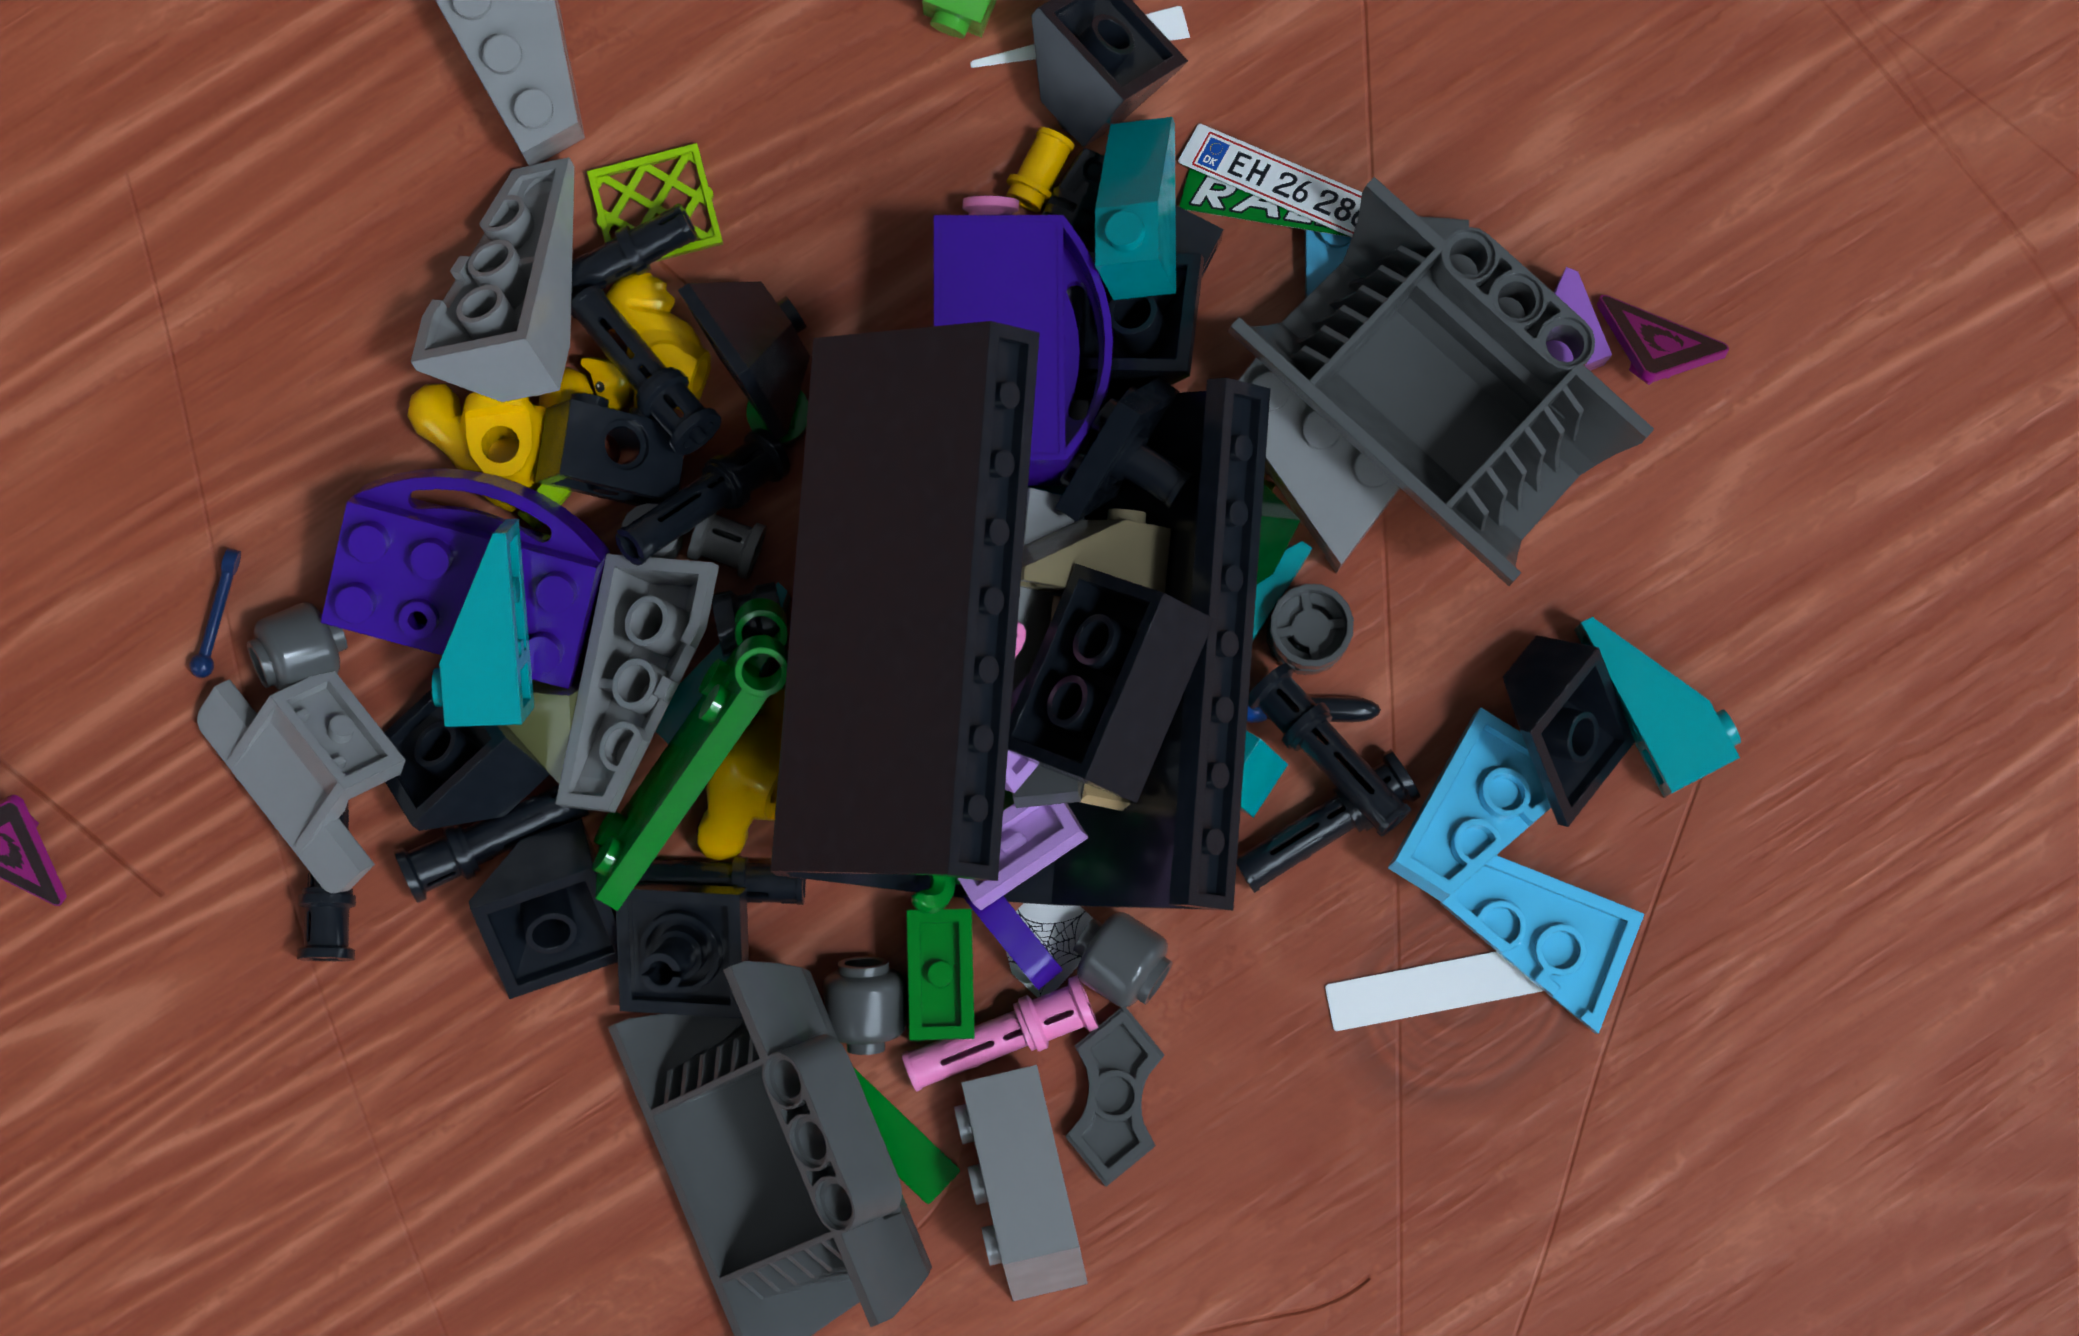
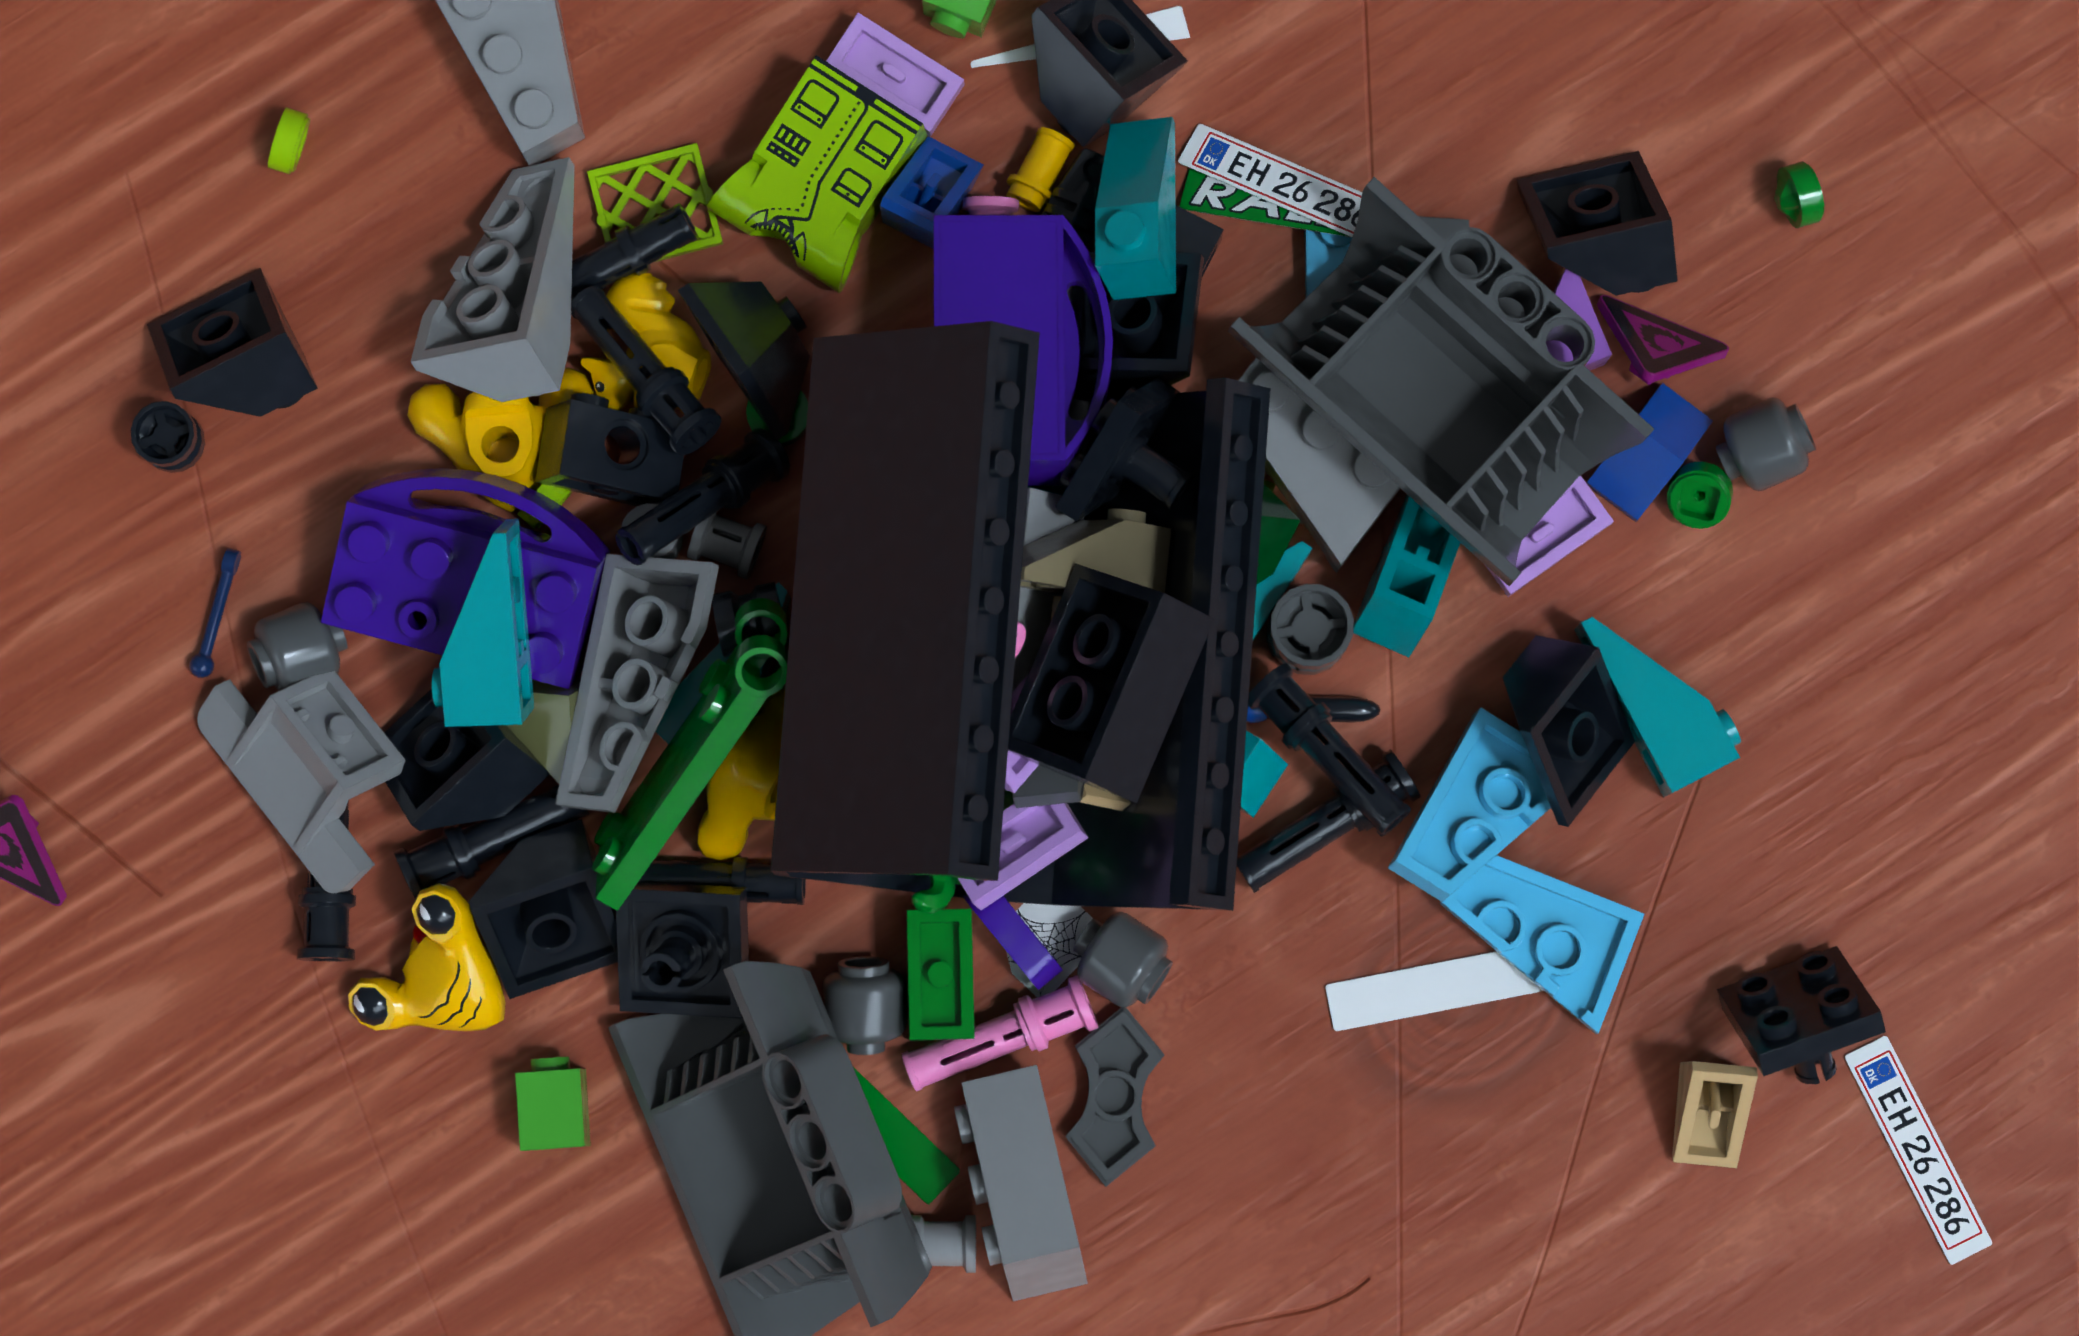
(160, 427): none -> black wheel
(233, 350): none -> black slope
(289, 141): none -> lime tile
(447, 974): none -> yellow head
(552, 1105): none -> bright green brick
(822, 171): none -> lime piece
(896, 71): none -> lavender plate
(926, 187): none -> blue slope
(949, 1241): none -> light grey bush
(1407, 581): none -> teal slope
(1560, 531): none -> lavender plate
(1604, 223): none -> black slope
(1640, 473): none -> blue slope
(1699, 495): none -> green tile
(1712, 1112): none -> tan slope
(1766, 444): none -> dark grey head
(1799, 194): none -> green tile
(1801, 1014): none -> black plate
(1918, 1150): none -> white sticker

